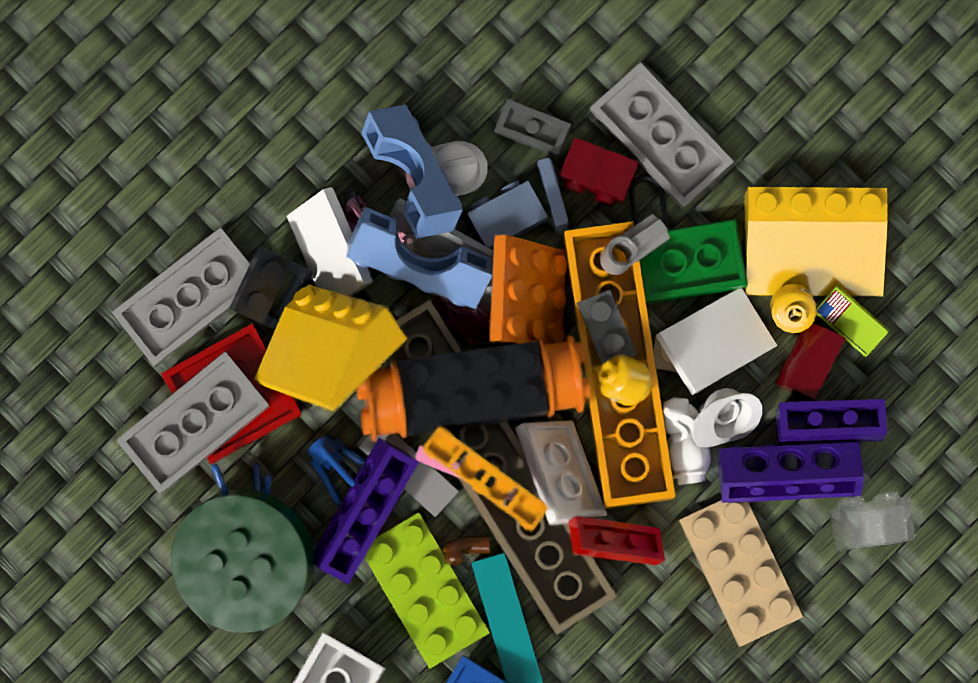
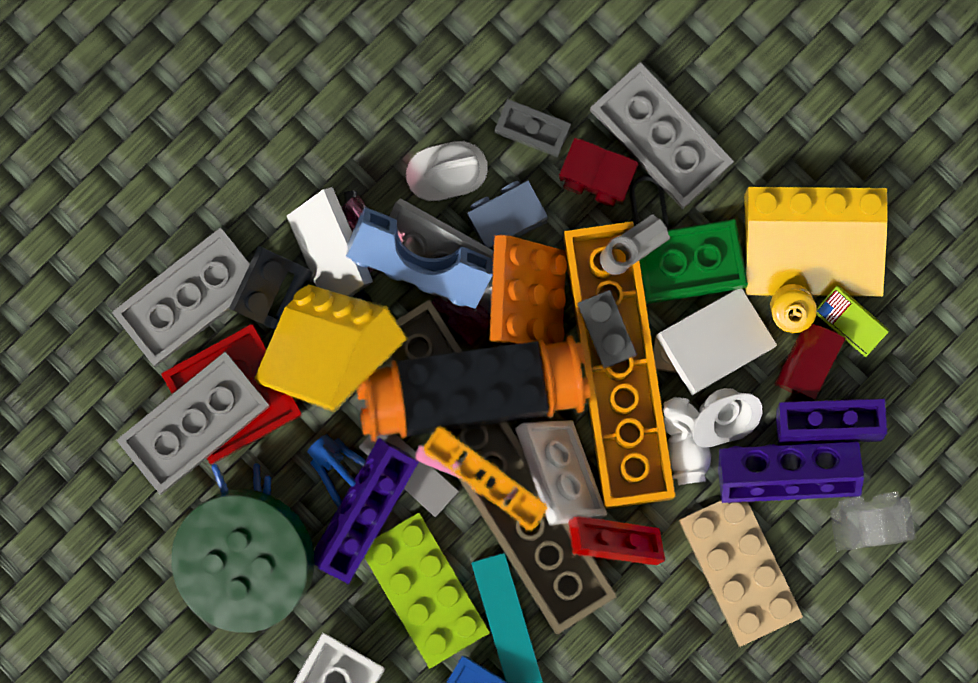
(396, 138): medium blue arch -> none
(466, 545): reddish brown arm -> none
(552, 194): sand blue tile -> none
(624, 380): yellow head -> none

